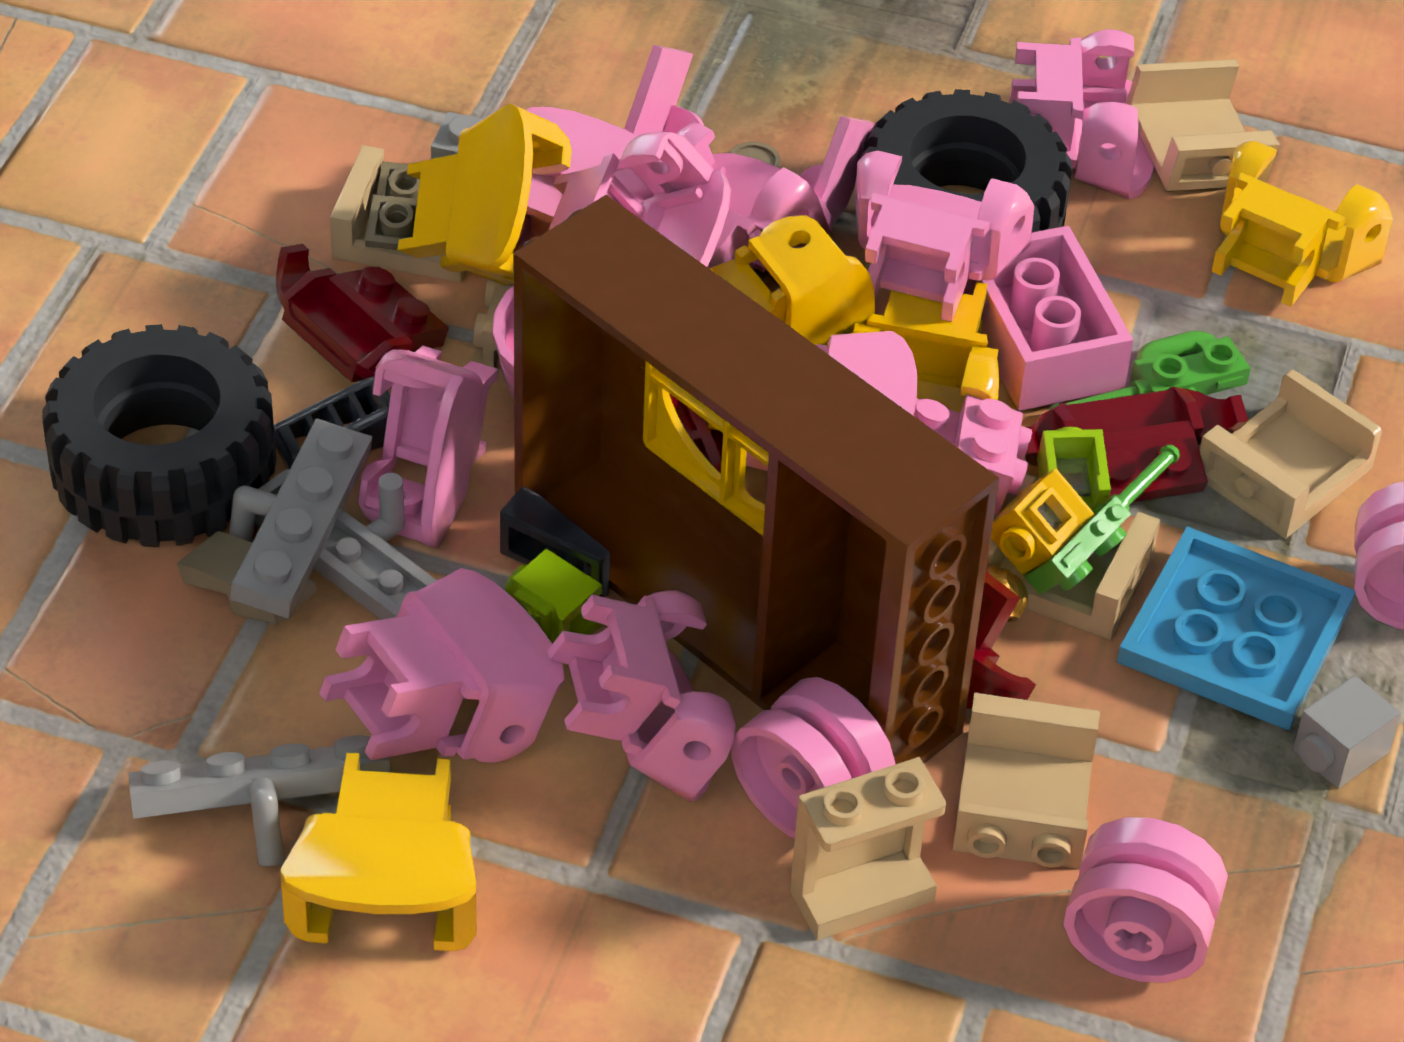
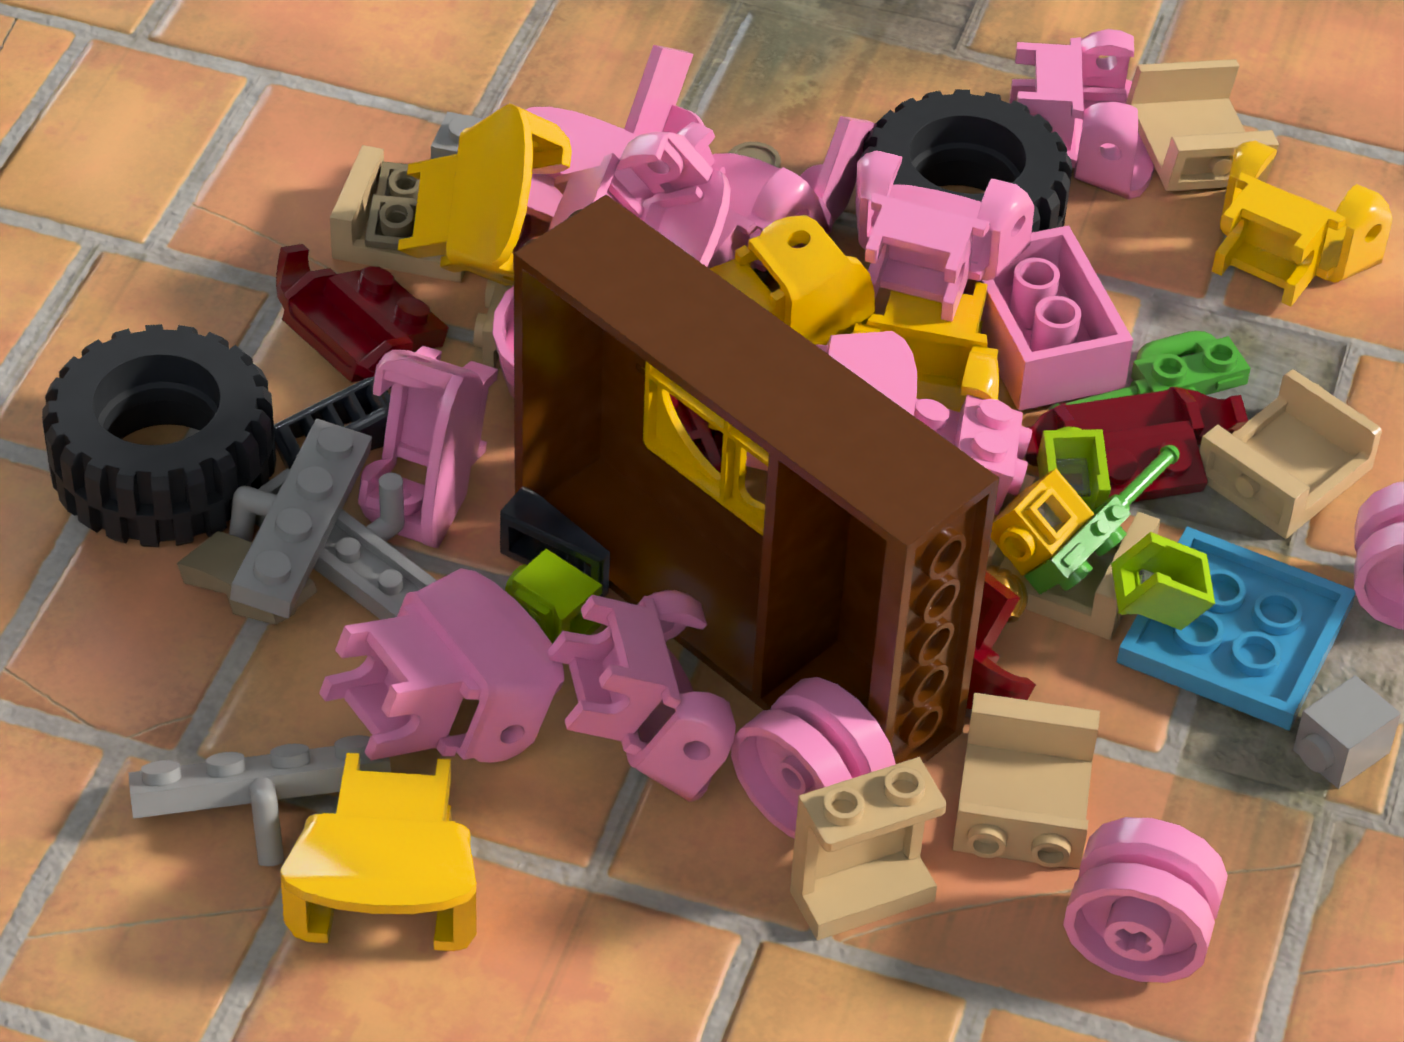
(1163, 581): none -> lime window

